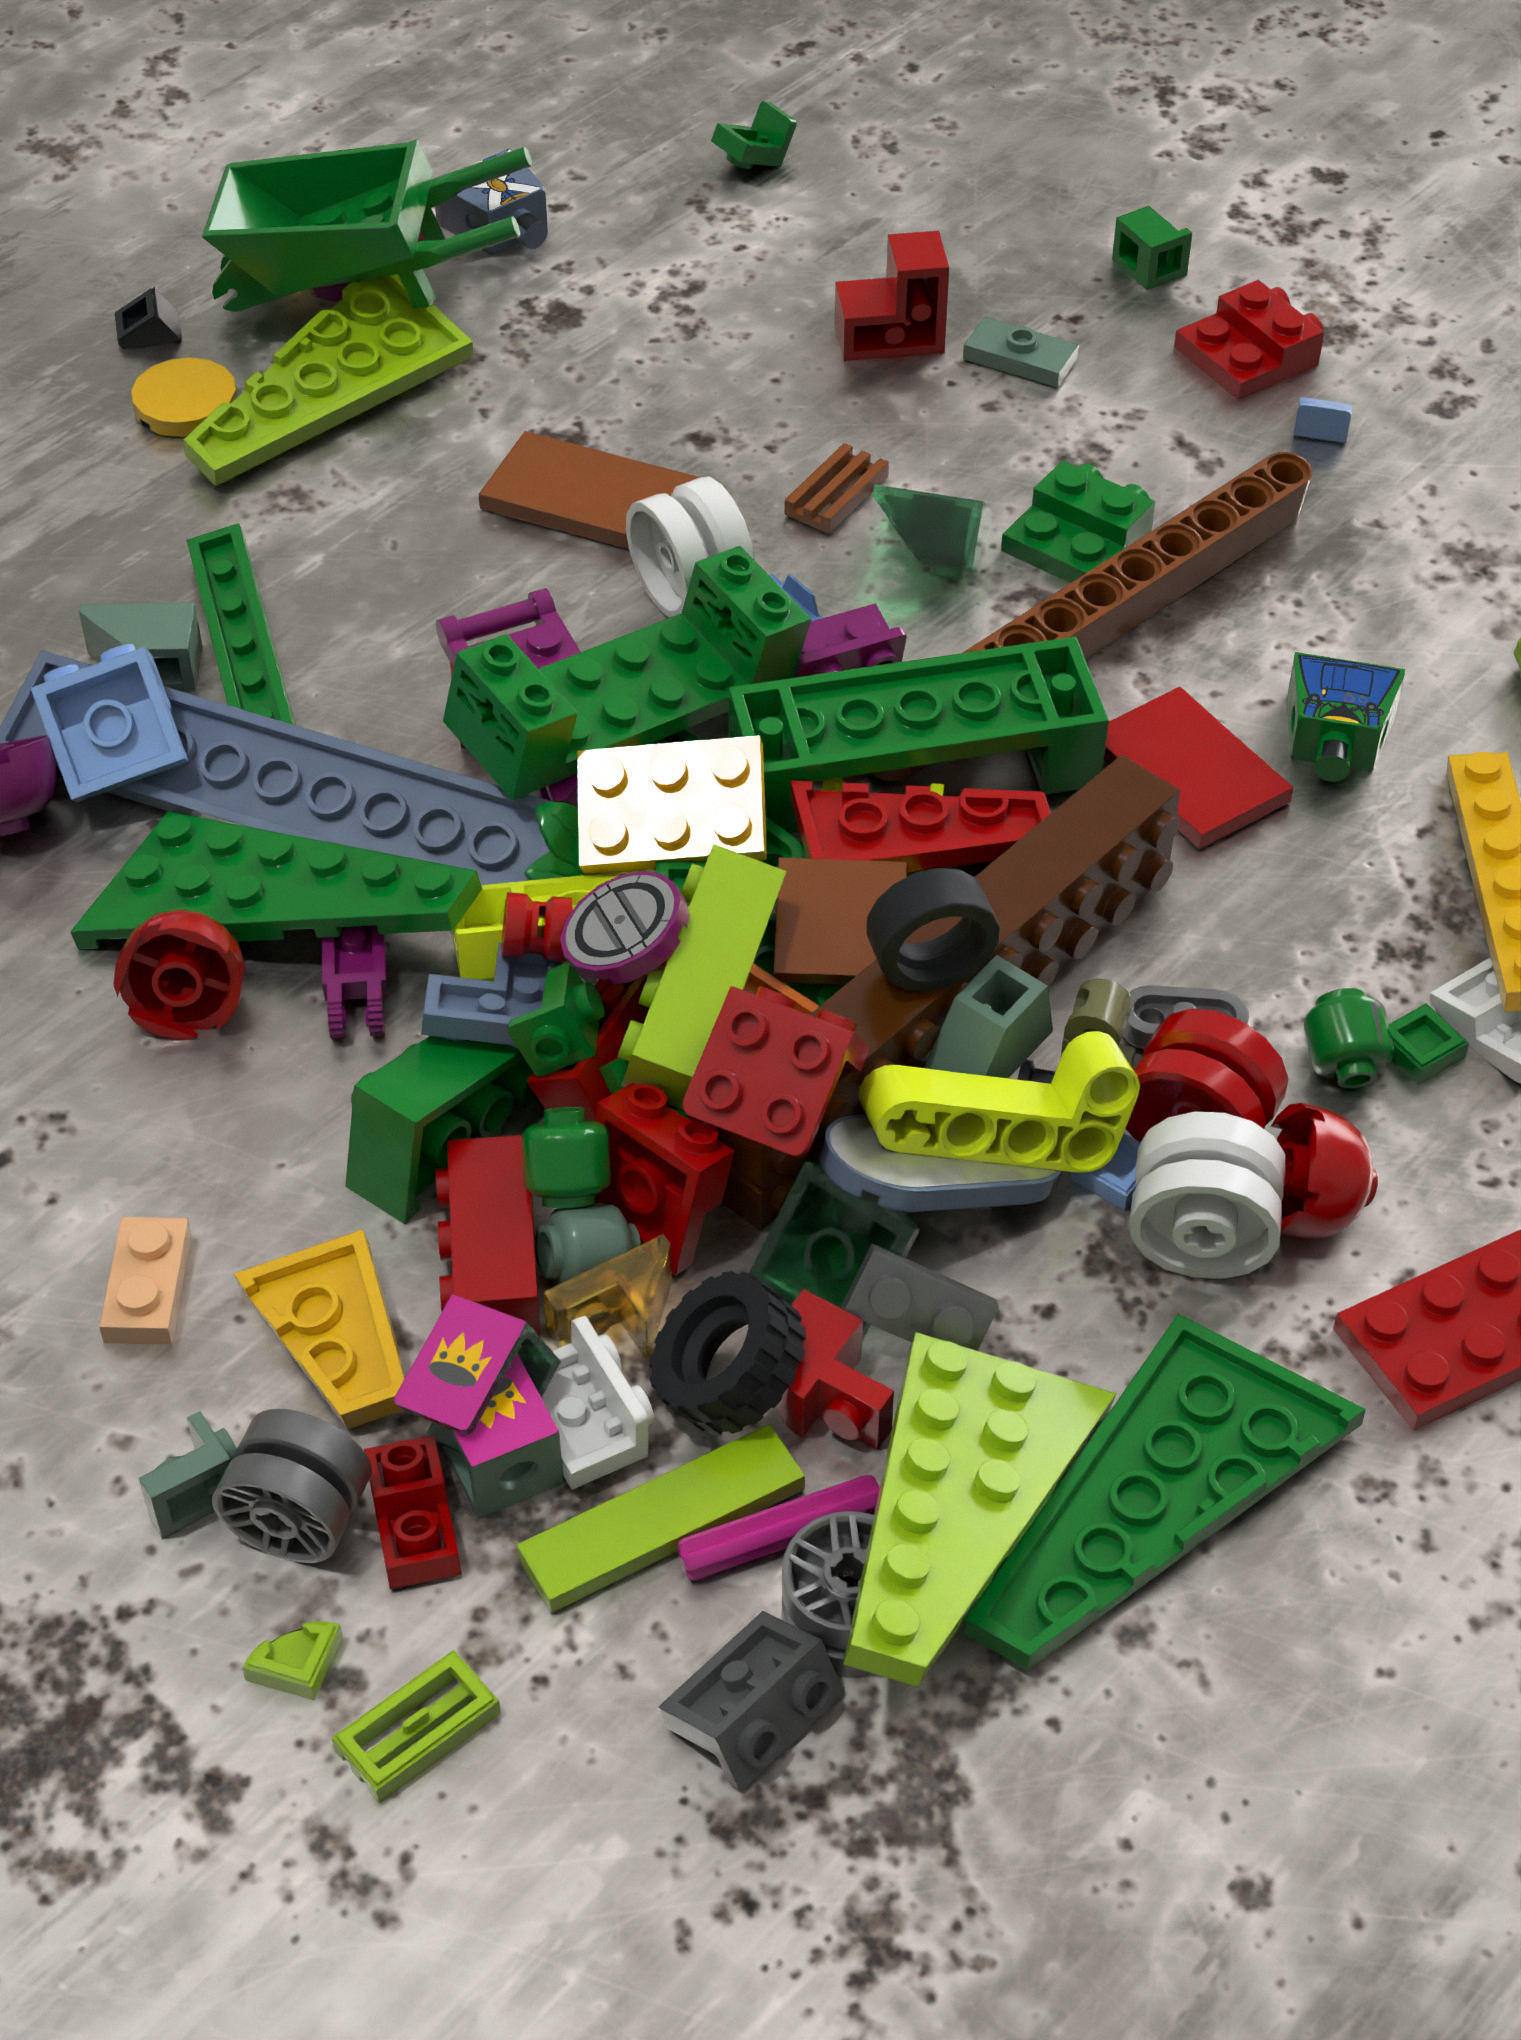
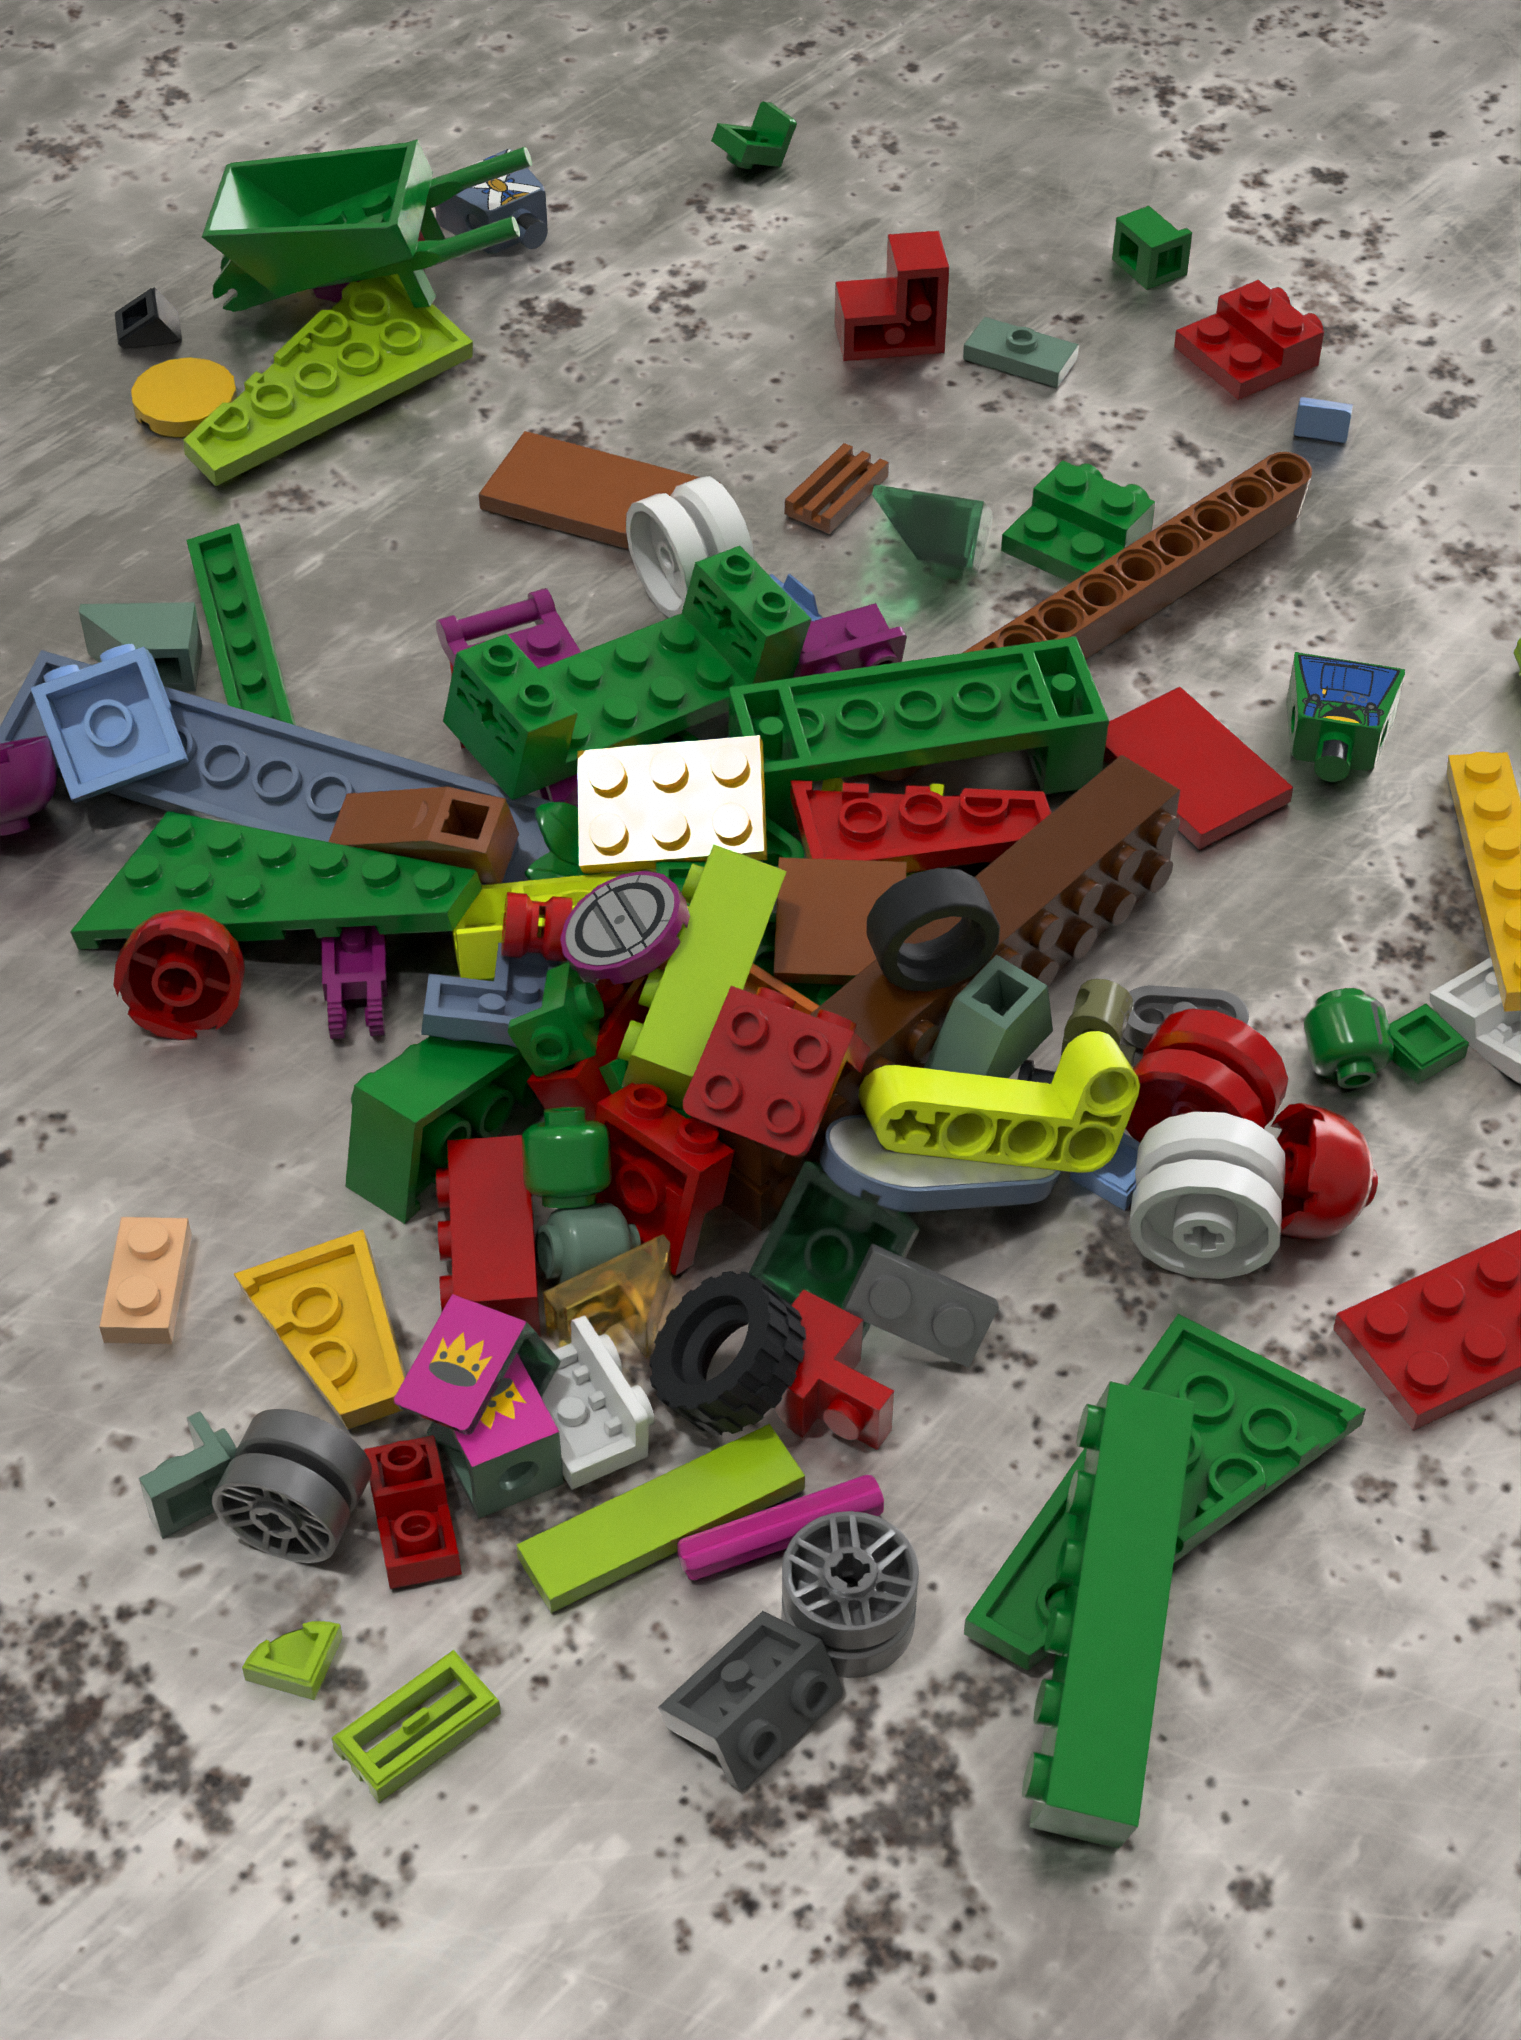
(432, 826): none -> dark orange slope
(959, 1487): lime wing -> none
(1112, 1617): none -> green brick

